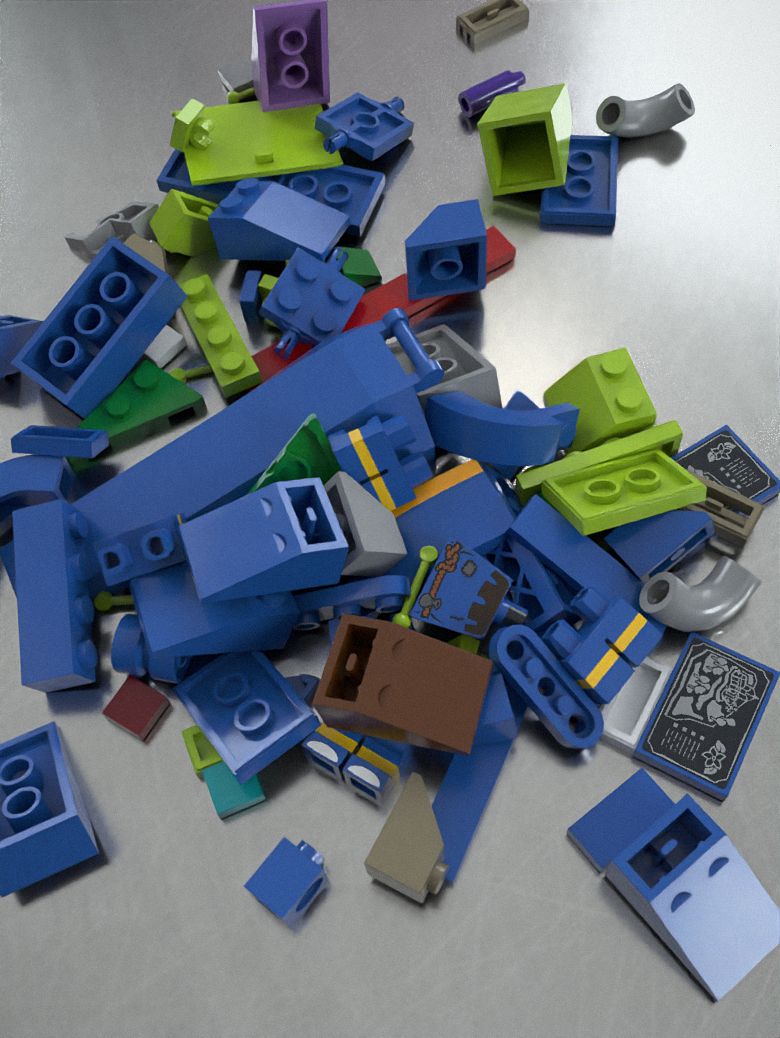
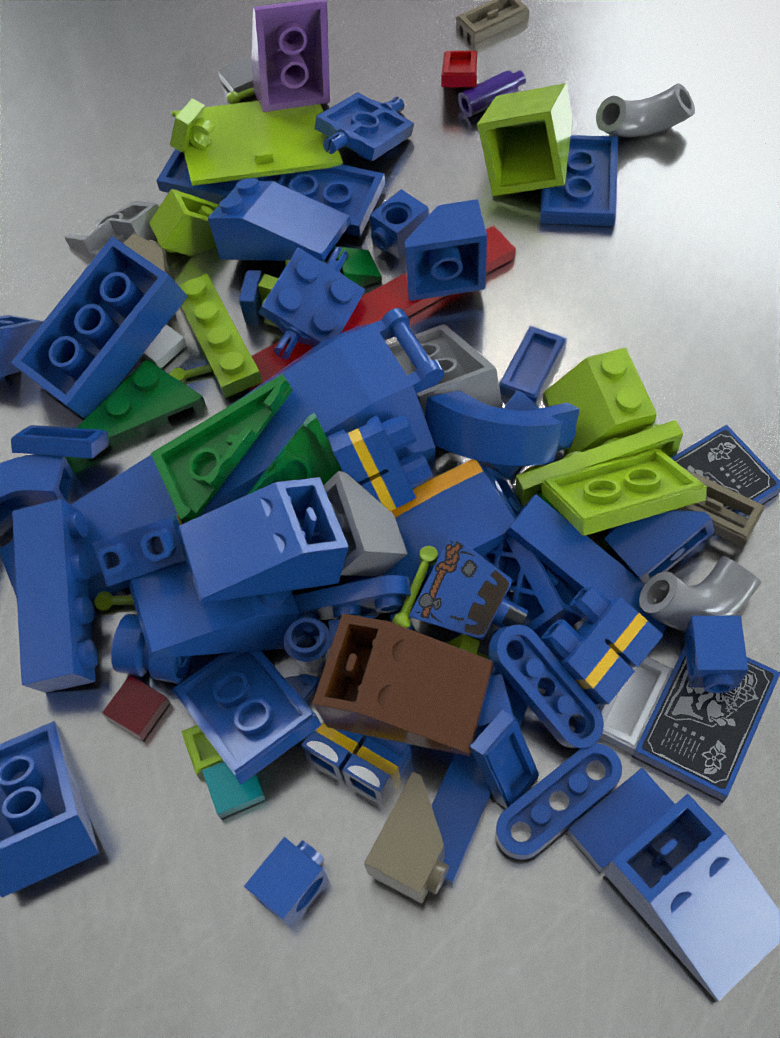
(205, 455): none -> green wing
(308, 643): none -> blue cone
(396, 222): none -> blue brick
(459, 69): none -> red tile
(505, 759): none -> blue tile
(533, 364): none -> blue tile
(568, 782): none -> blue plate
(715, 653): none -> blue brick

